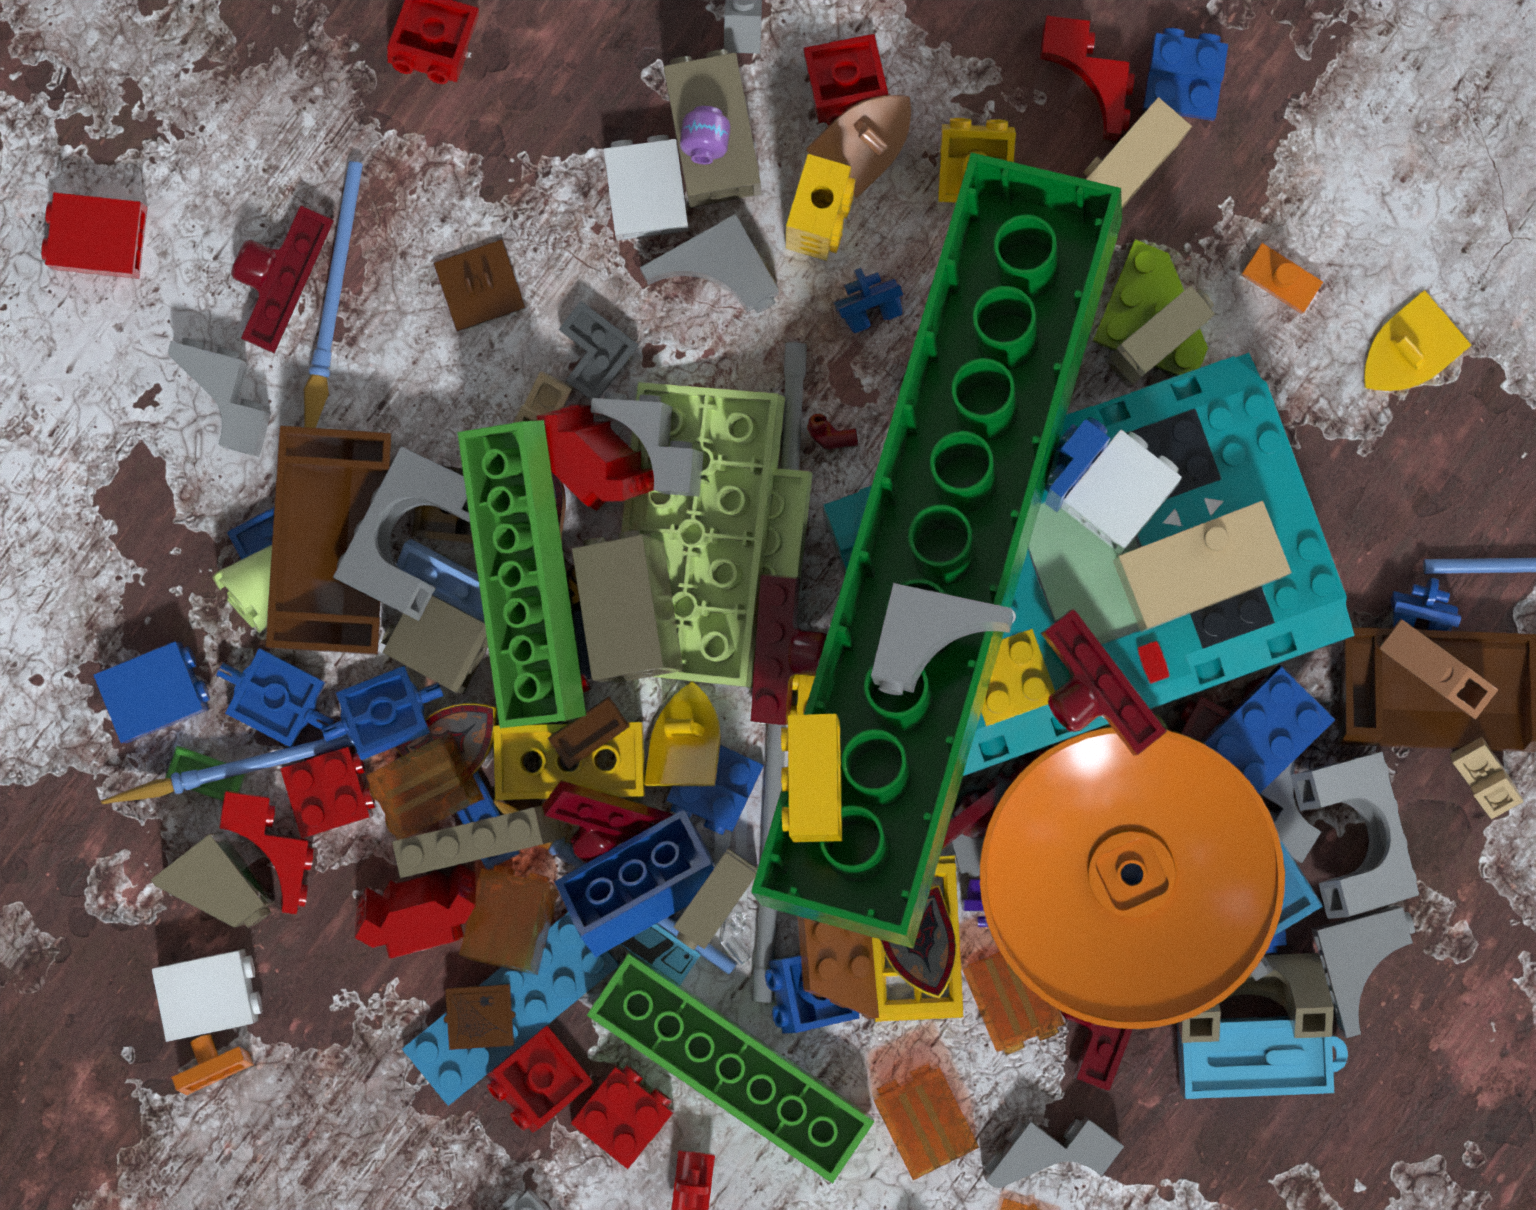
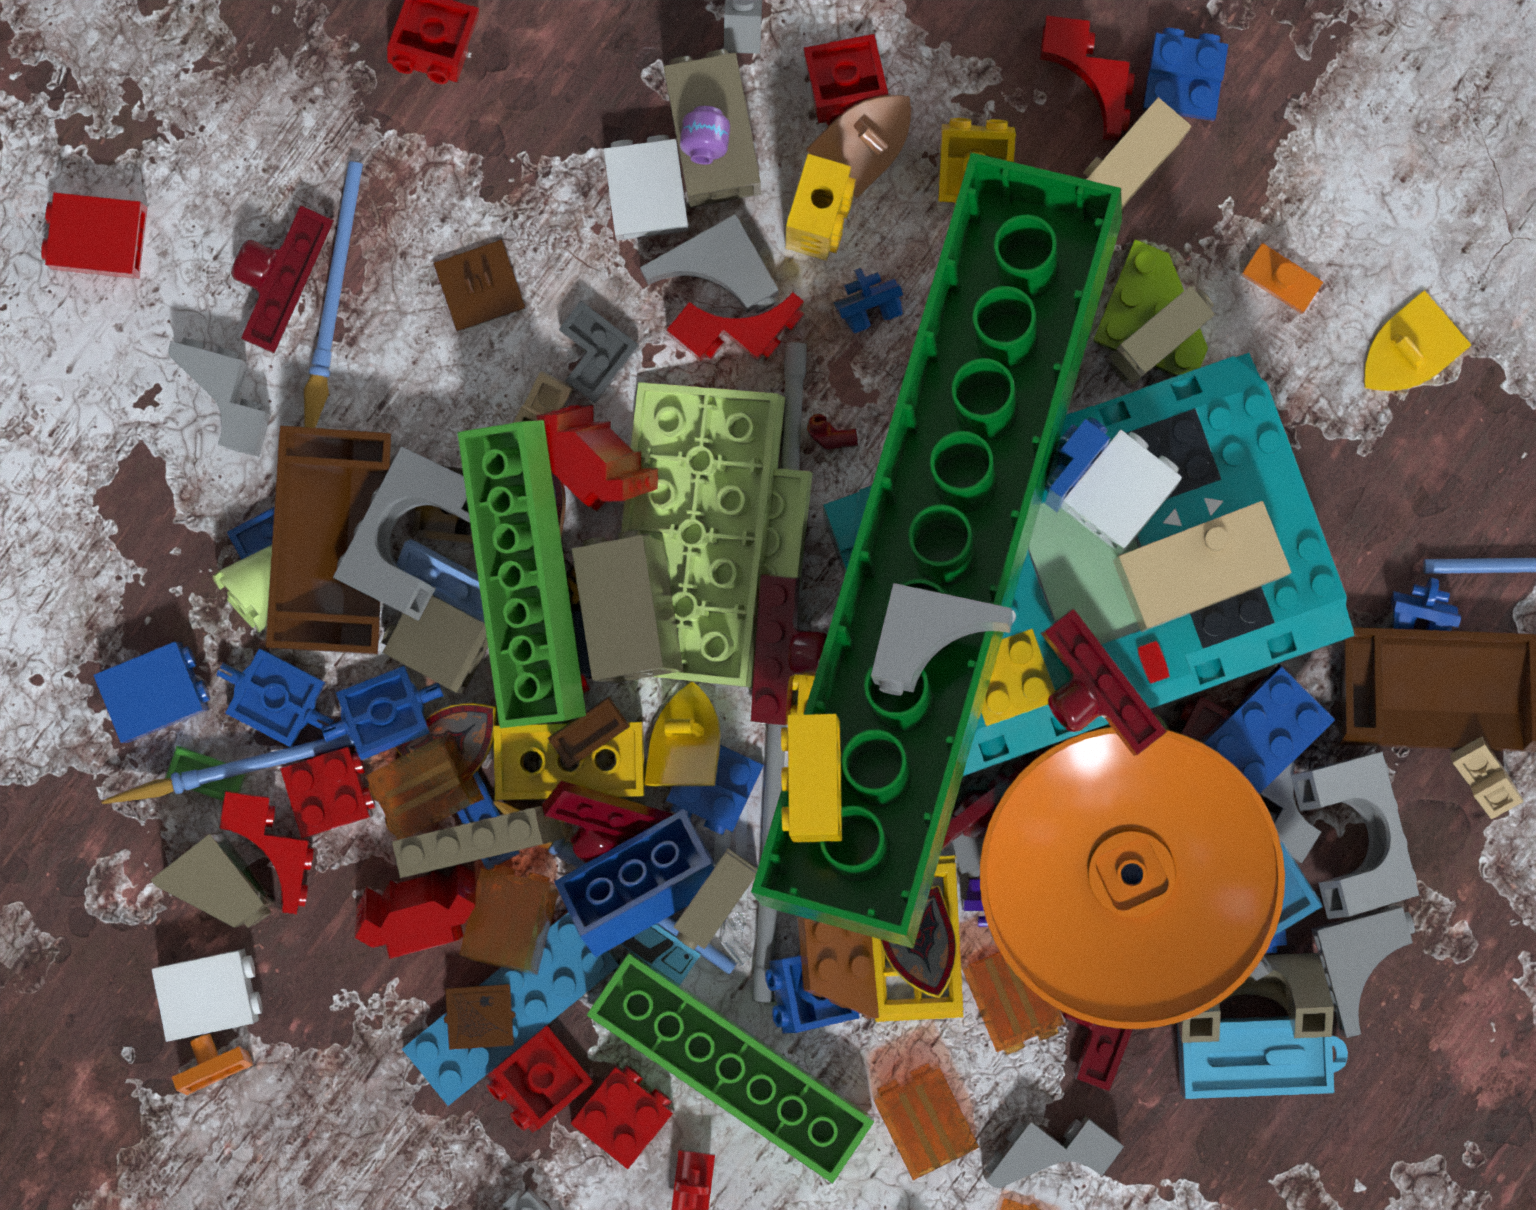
(676, 467): light grey arch -> none
(757, 335): none -> red arch
(1438, 669): nougat slope -> none

